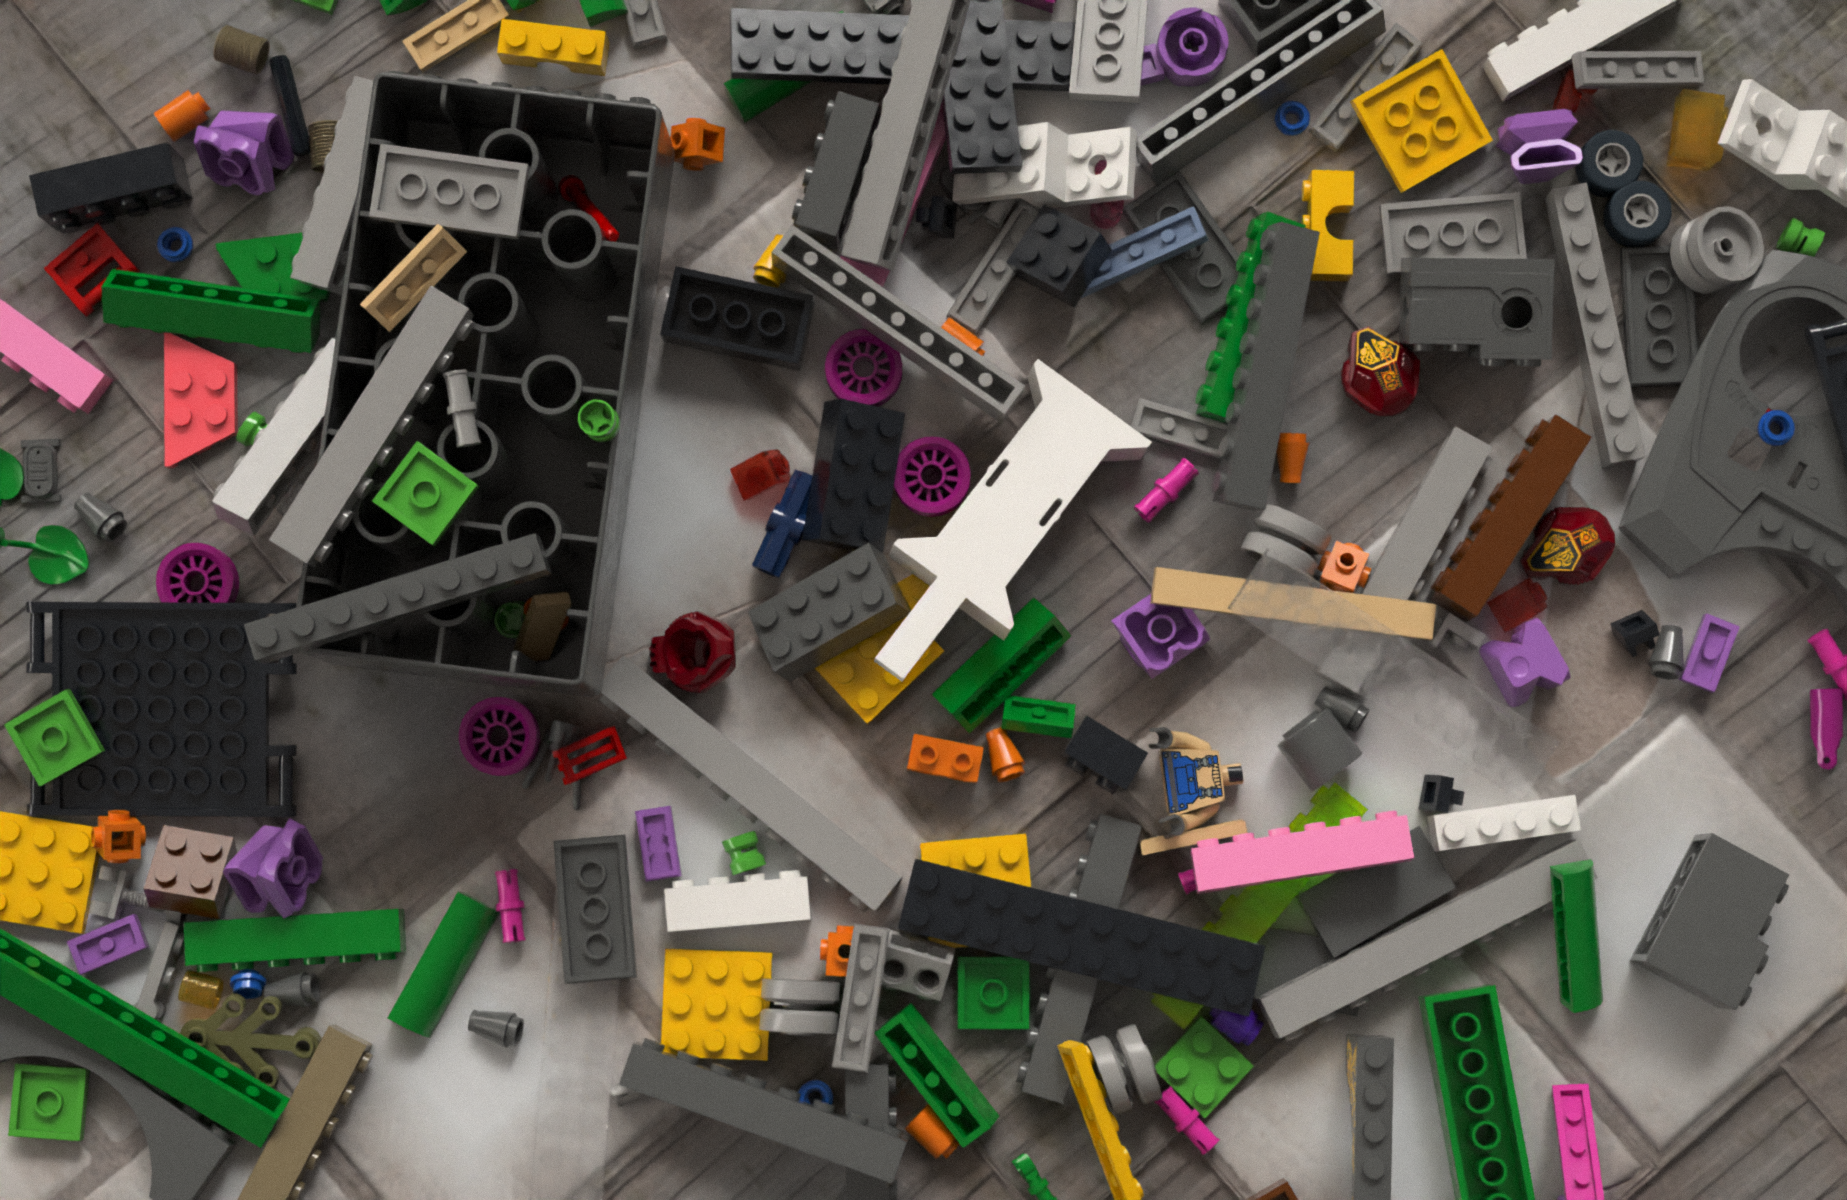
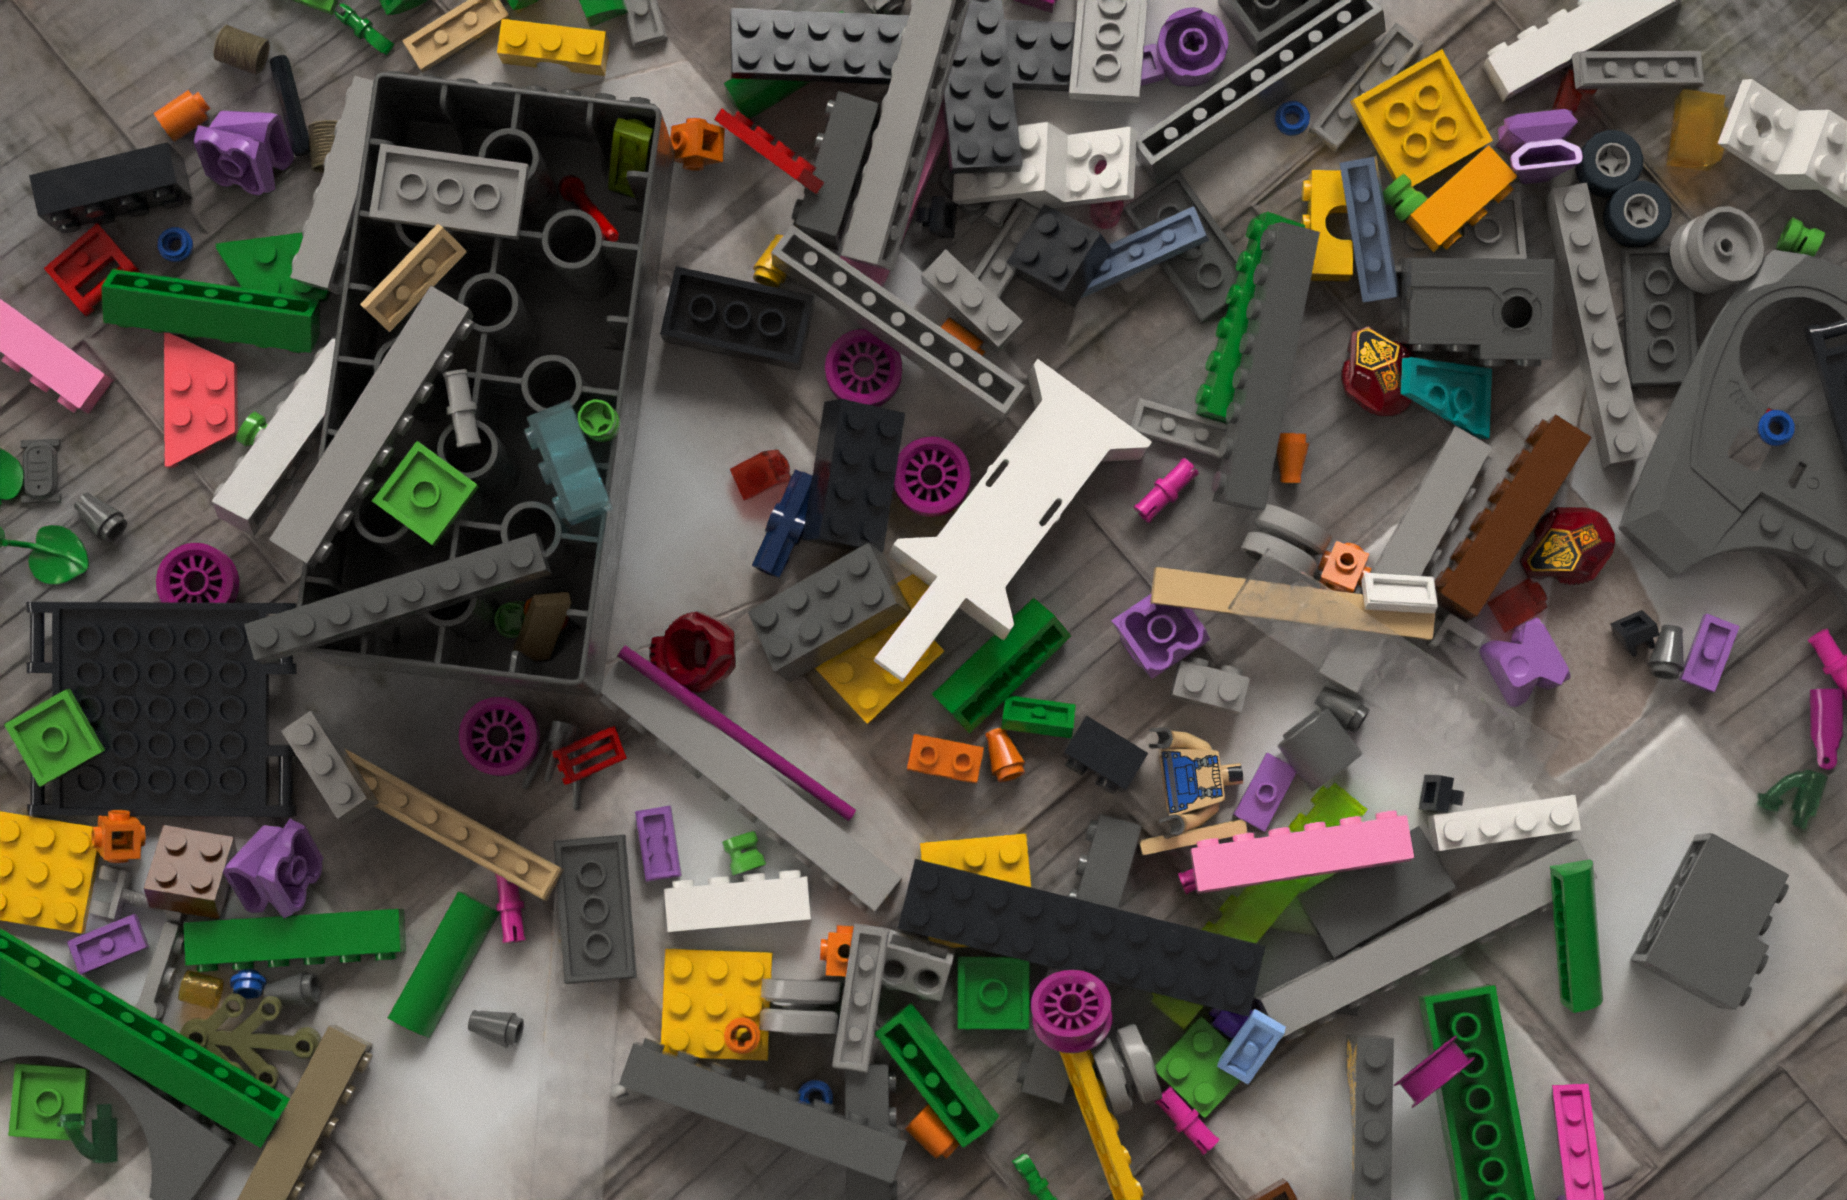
(104, 1134): none -> clear green plant
(330, 766): none -> light grey brick
(364, 29): none -> green piece
(459, 831): none -> tan tile
(568, 463): none -> clear light blue brick
(629, 153): none -> lime plate
(732, 1040): none -> orange cone
(736, 732): none -> magenta piece
(779, 154): none -> red plate
(971, 301): none -> light grey brick
(1071, 1030): none -> magenta wheel
(1210, 687): none -> light grey brick
(1251, 1046): none -> light blue plate
(1265, 792): none -> medium lavender plate
(1369, 229): none -> sand blue plate
(1399, 593): none -> white tile
(1403, 197): none -> bright green wheel
(1434, 1071): none -> magenta wheel
(1451, 391): none -> teal wing
(1462, 200): none -> light orange brick
(1807, 798): none -> clear green plant

